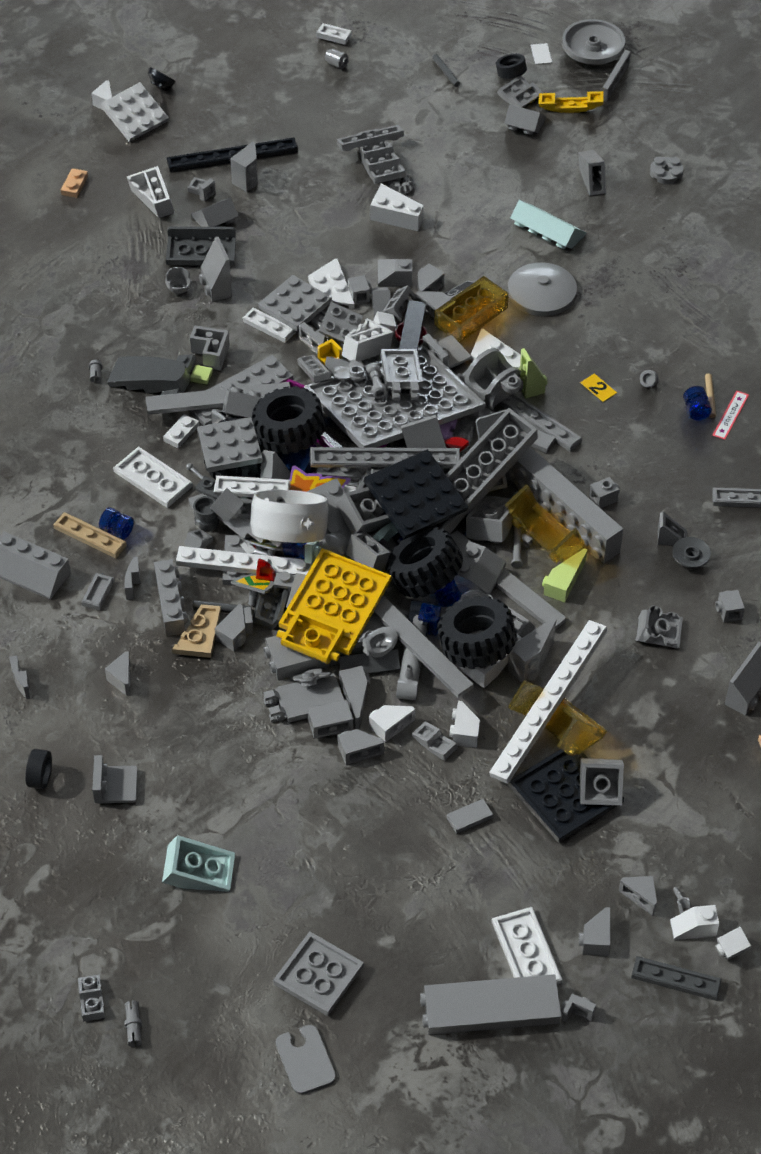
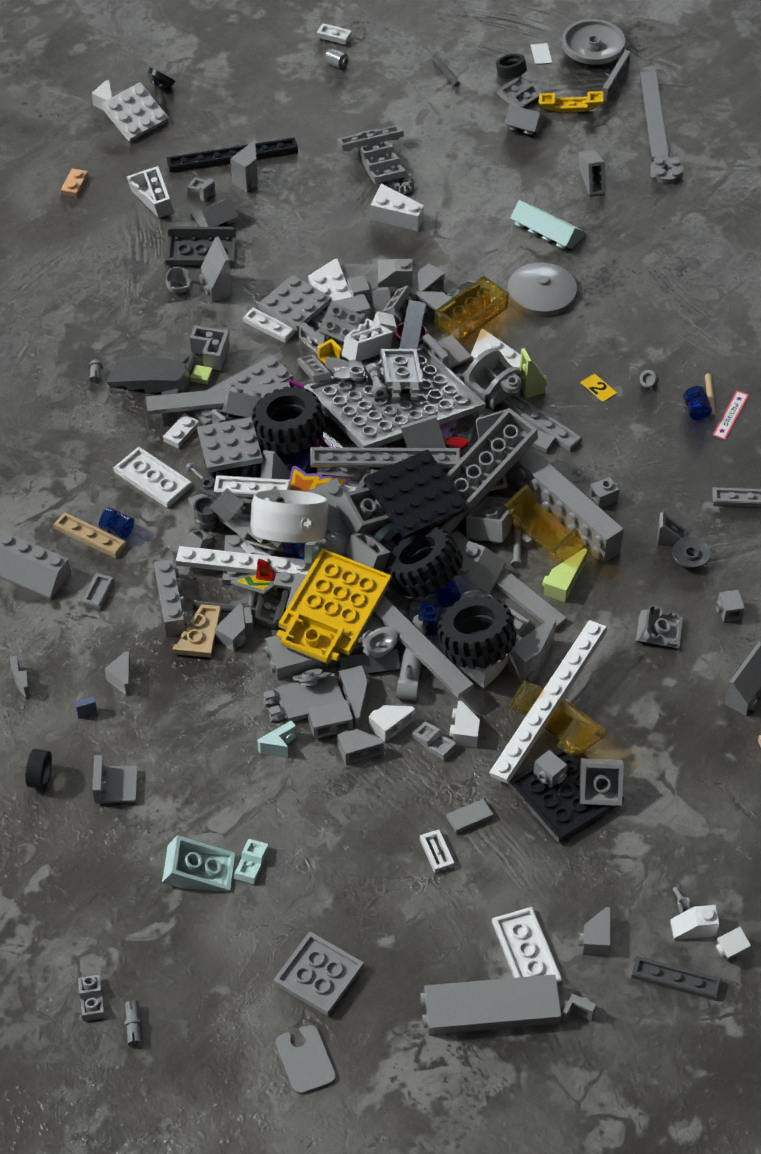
(86, 707): none -> sand blue tile
(132, 577): light grey slope -> none
(251, 861): none -> light aqua slope
(275, 741): none -> light aqua slope
(356, 304): none -> light grey slope
(442, 865): none -> white tile
(550, 769): none -> light grey brick
(640, 891): light grey slope -> none
(653, 114): none -> light grey tile

